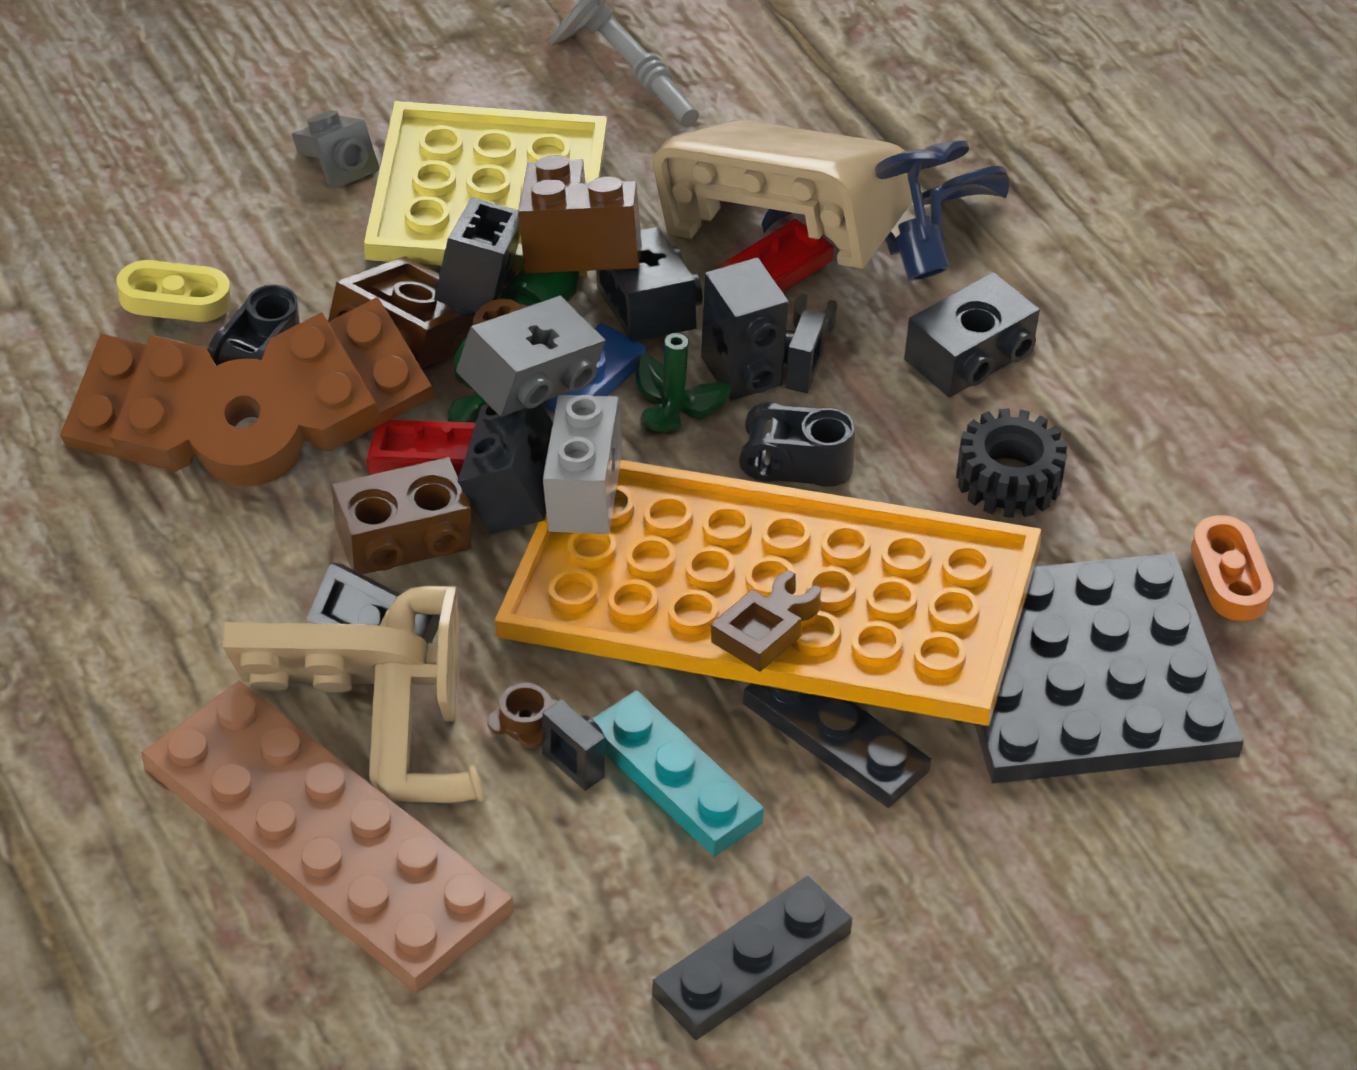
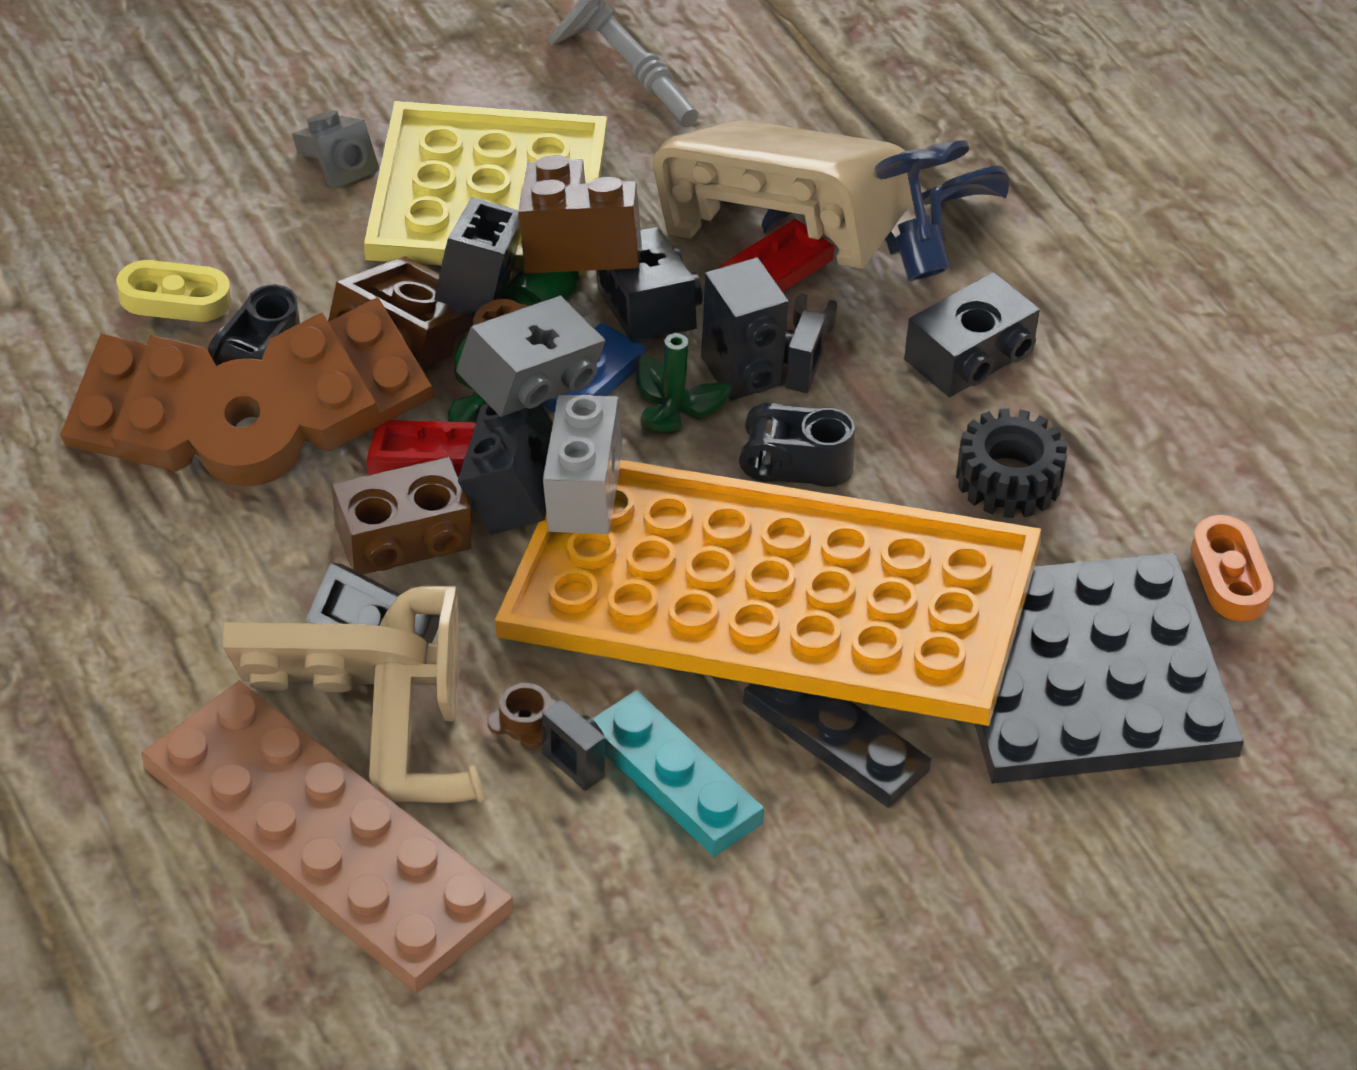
(751, 957): black plate -> none
(763, 627): plate -> none

